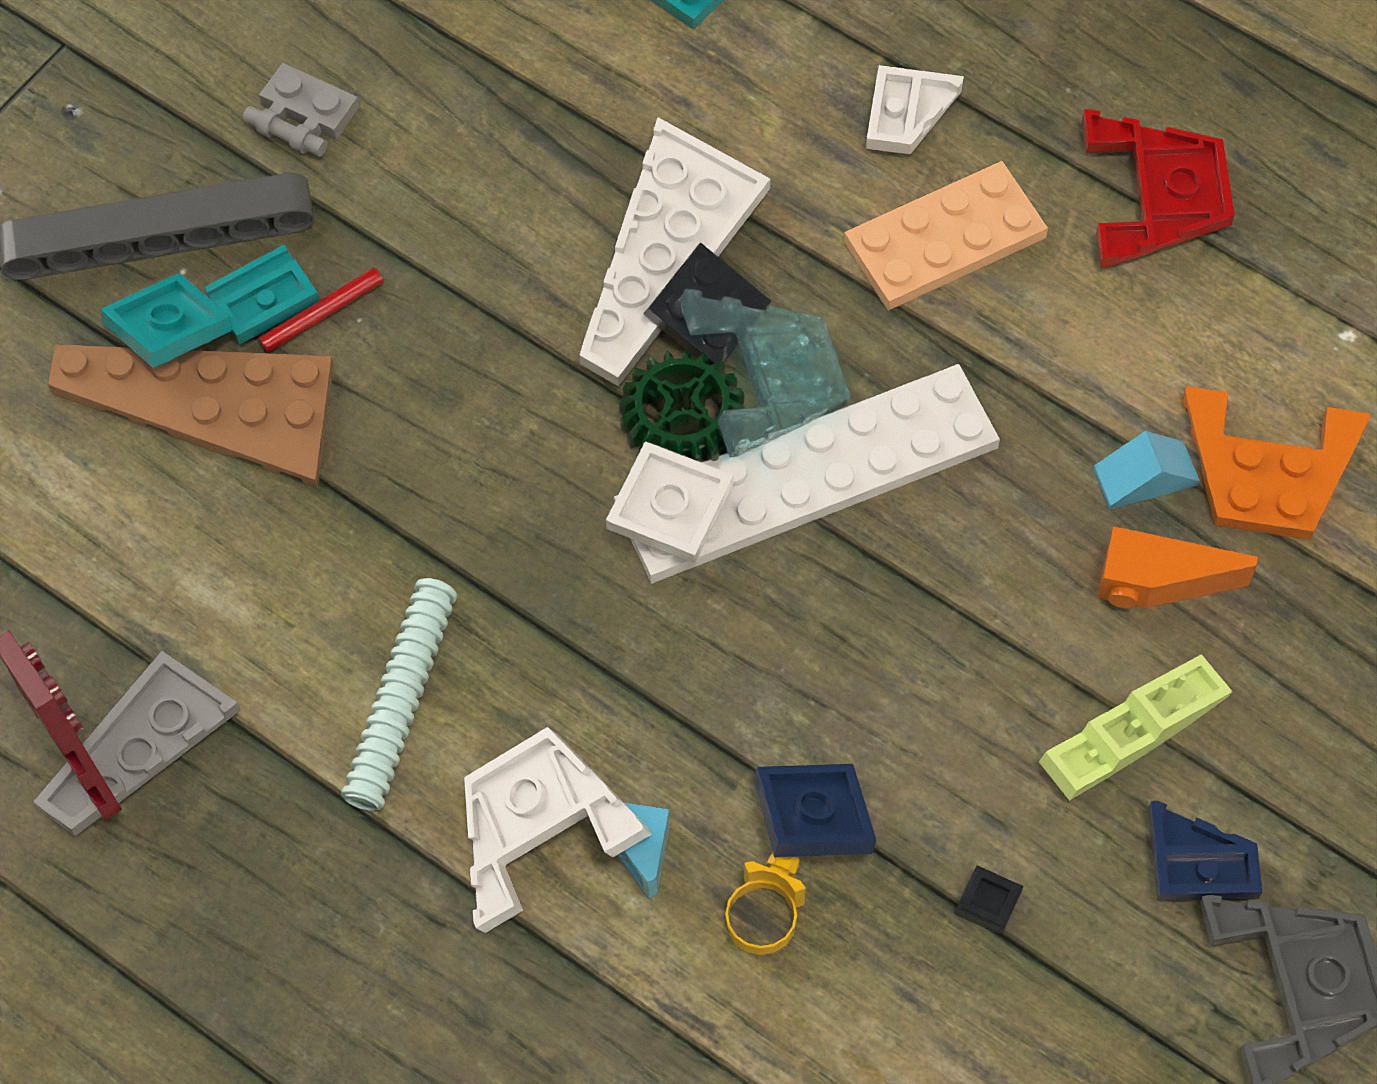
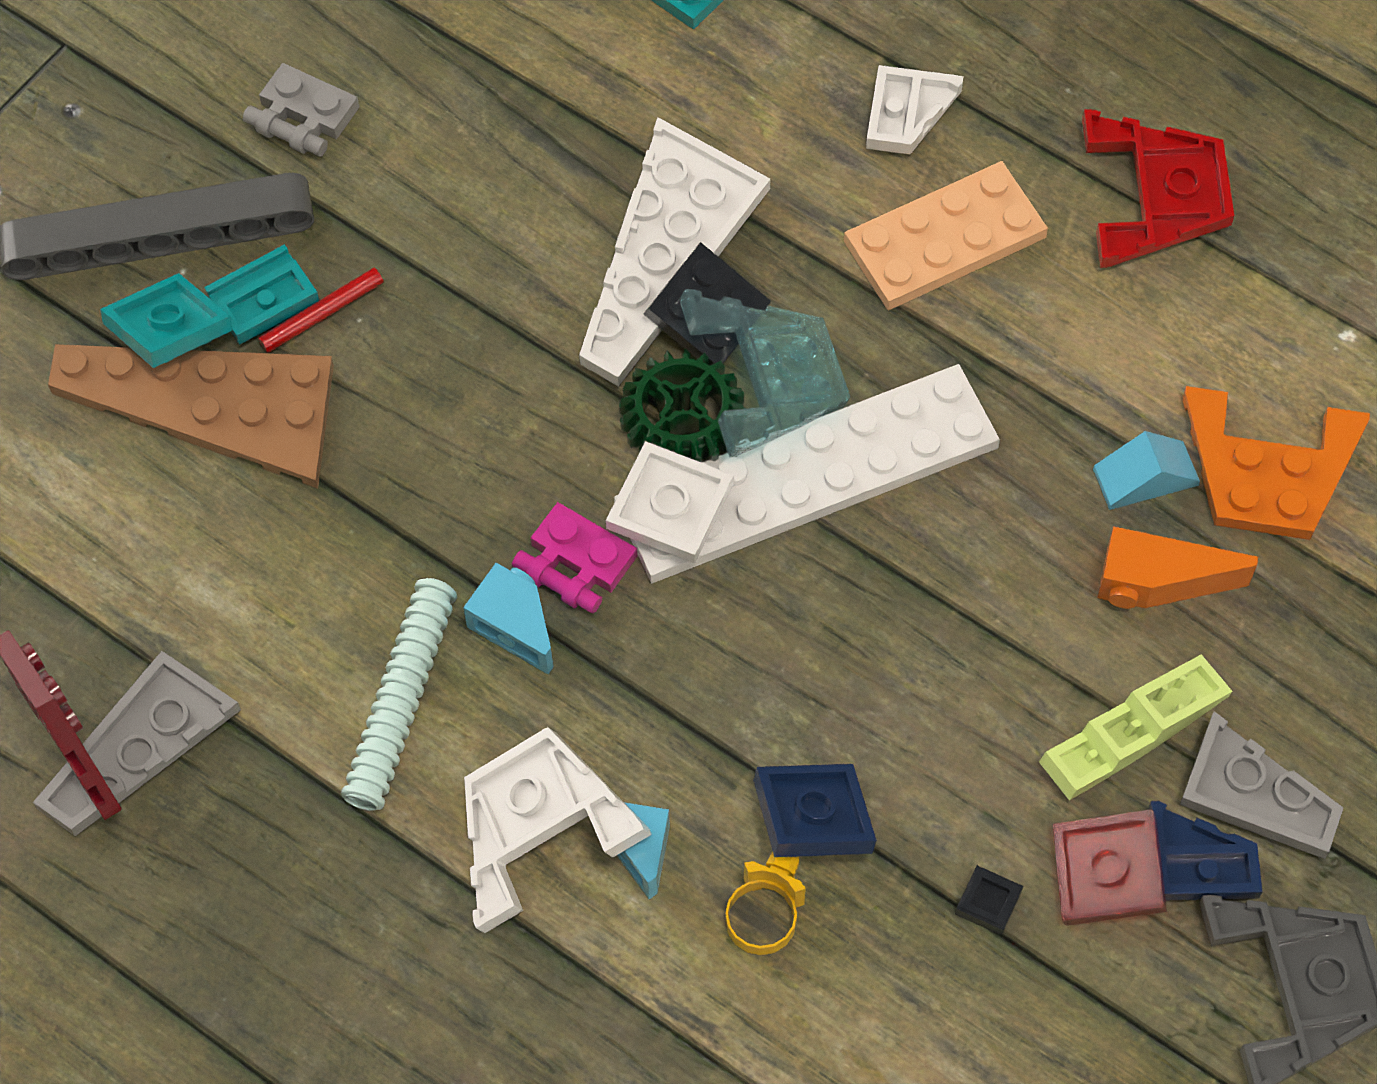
(511, 616): none -> medium azure slope
(582, 547): none -> dark pink plate
(1109, 867): none -> clear red tile
(1255, 793): none -> light grey wing

